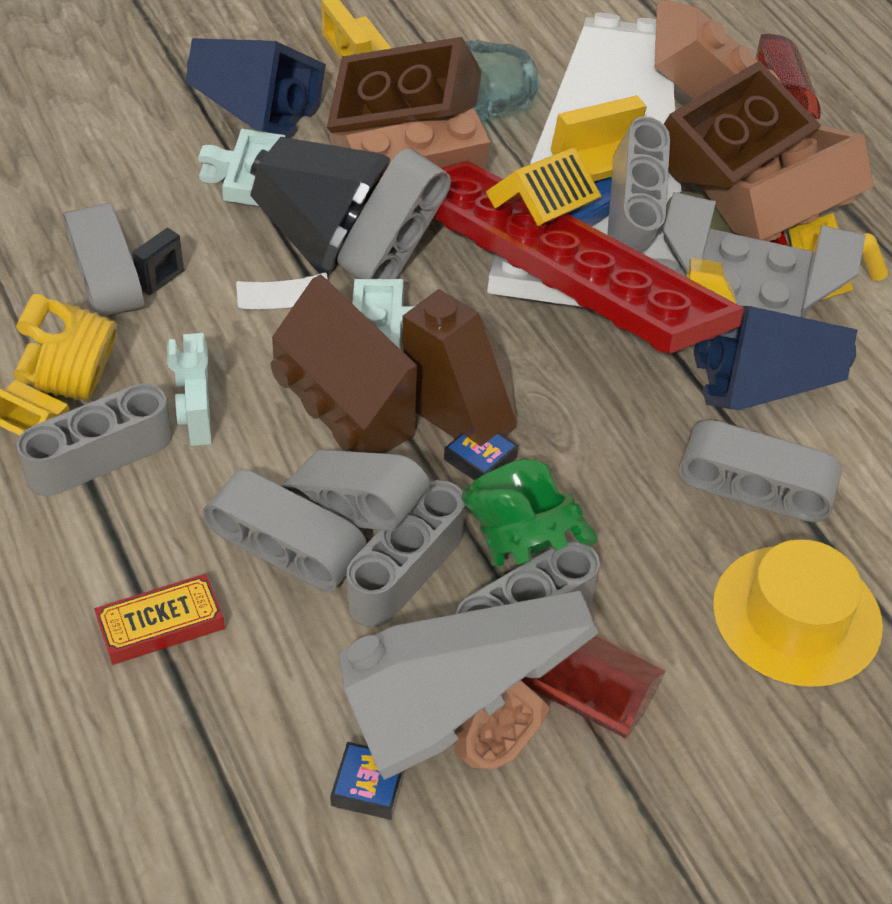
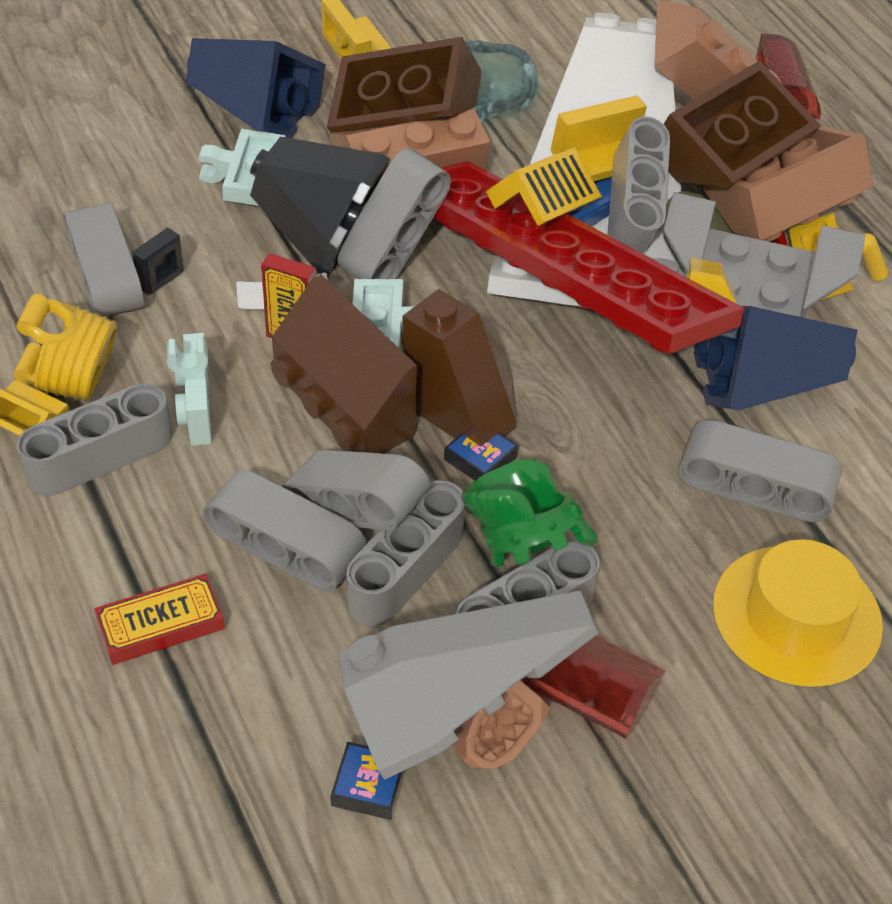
(282, 286): none -> tile

